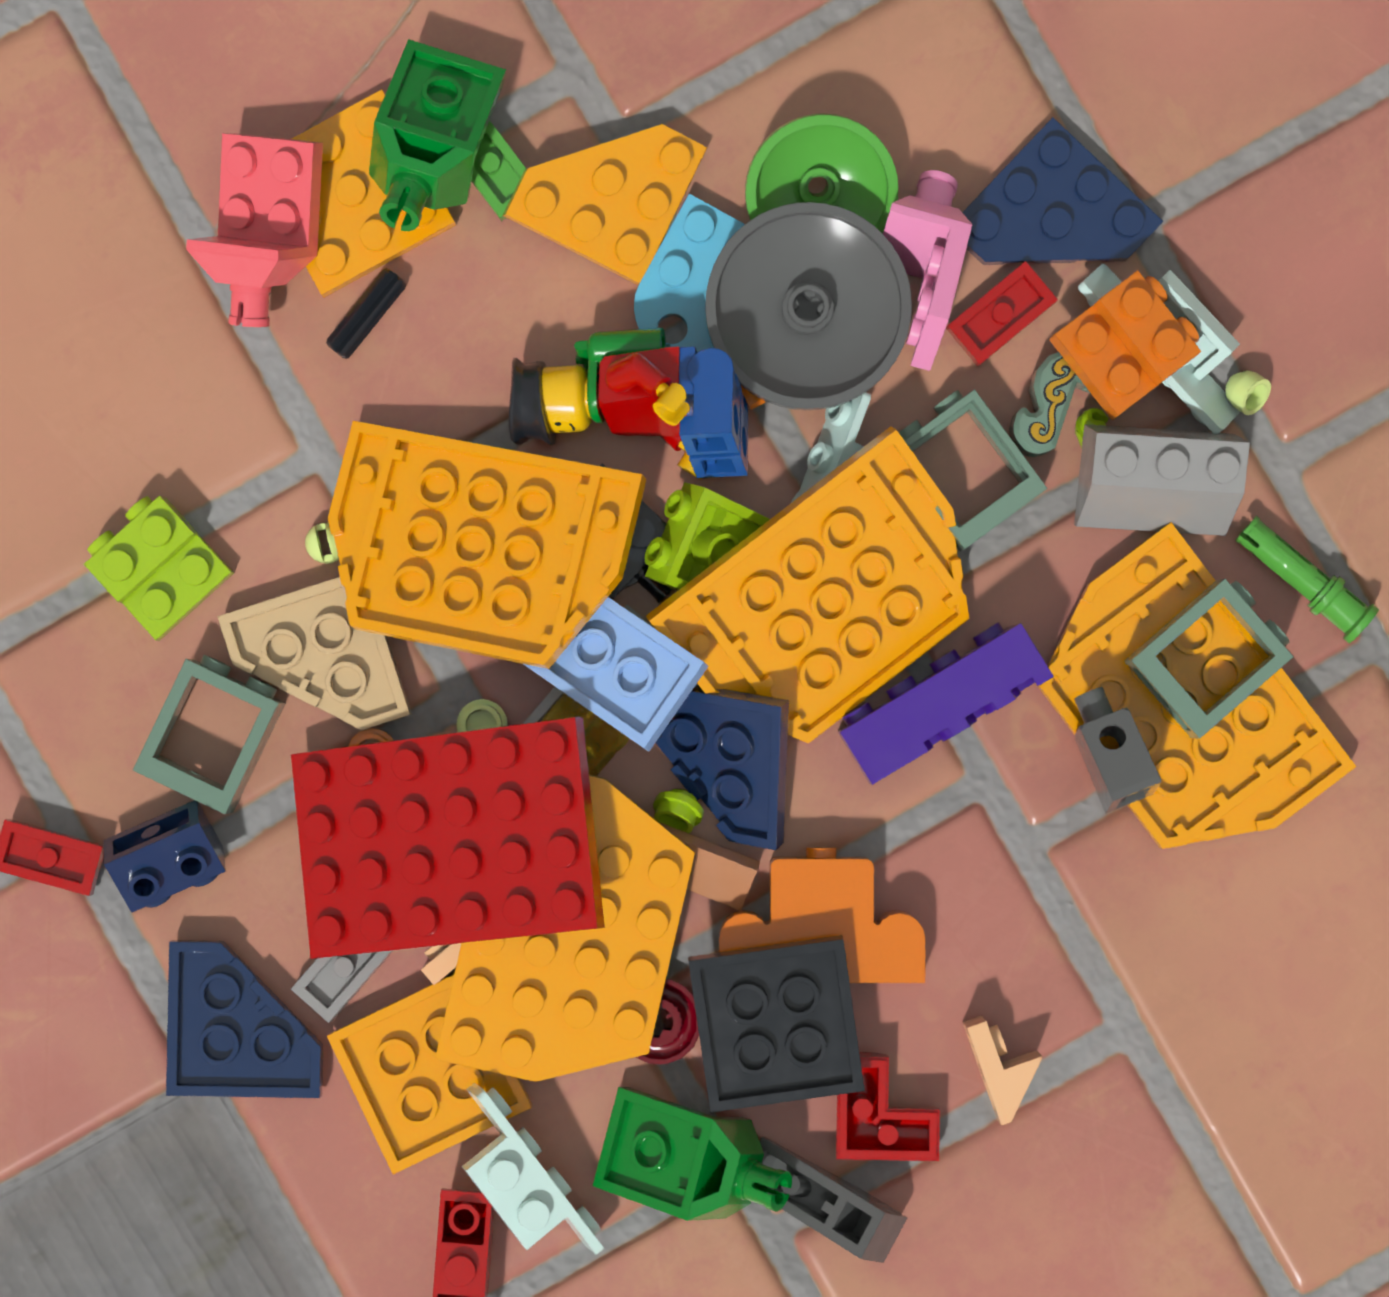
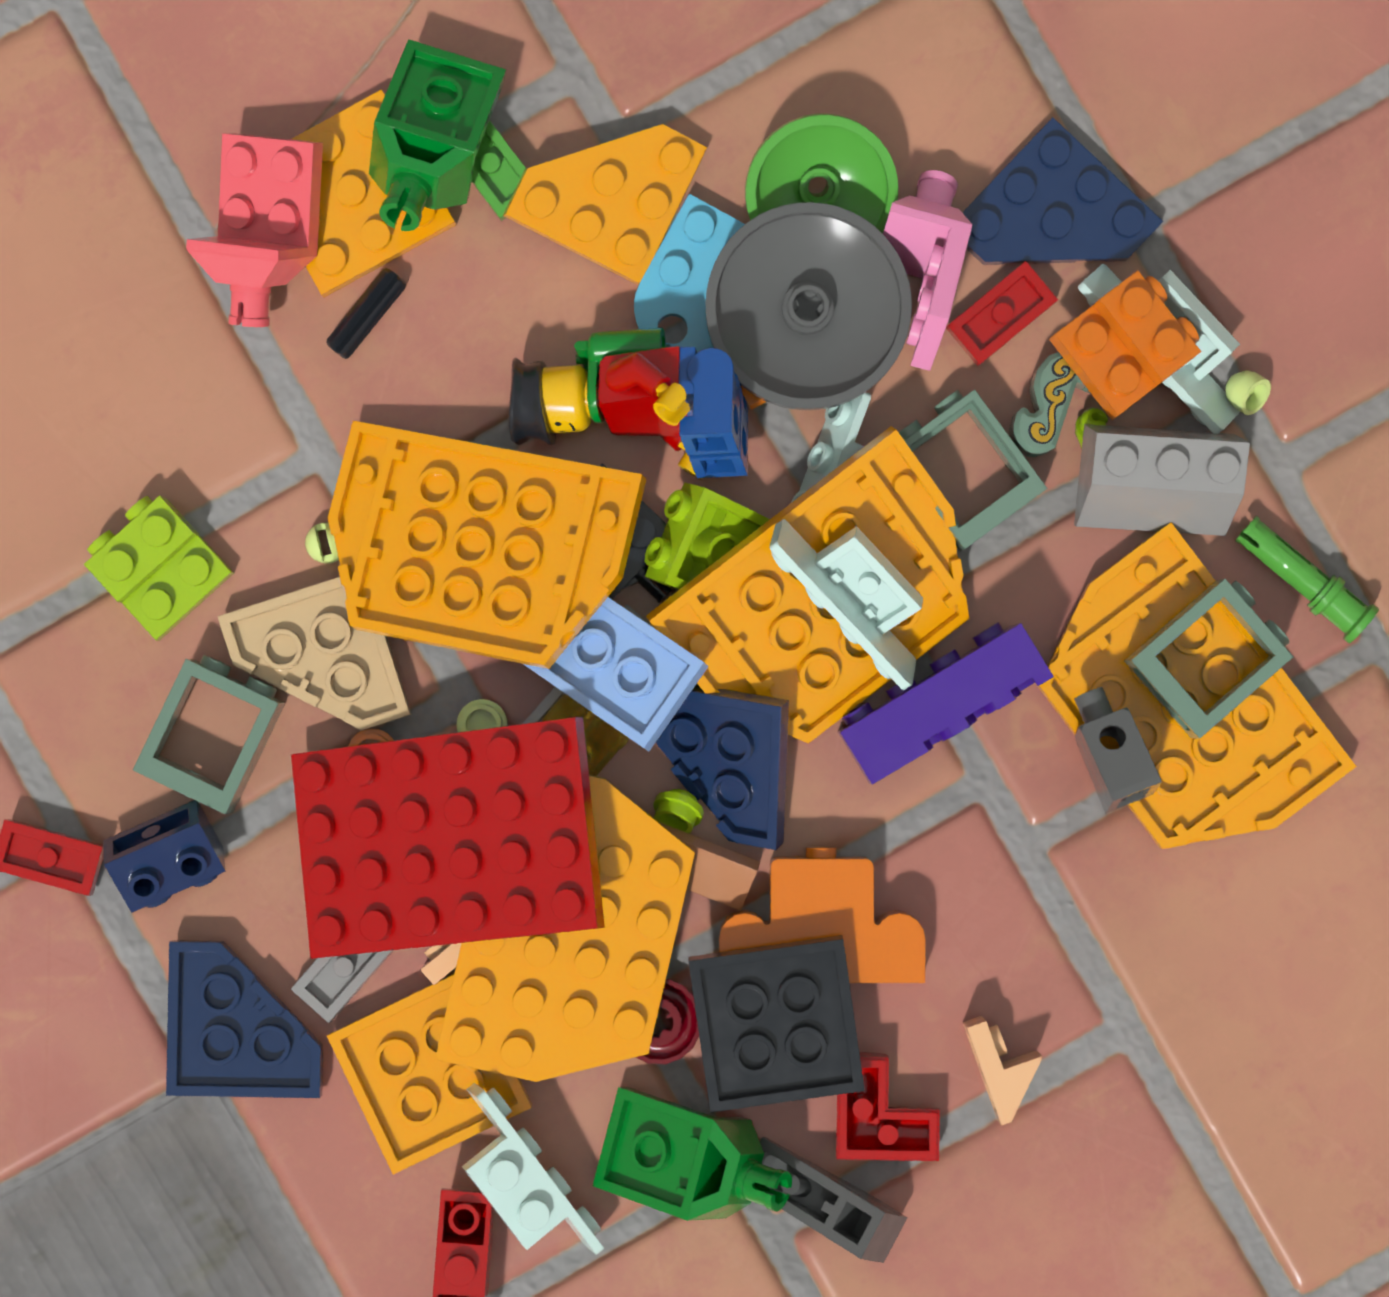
(857, 590): none -> light aqua bracket

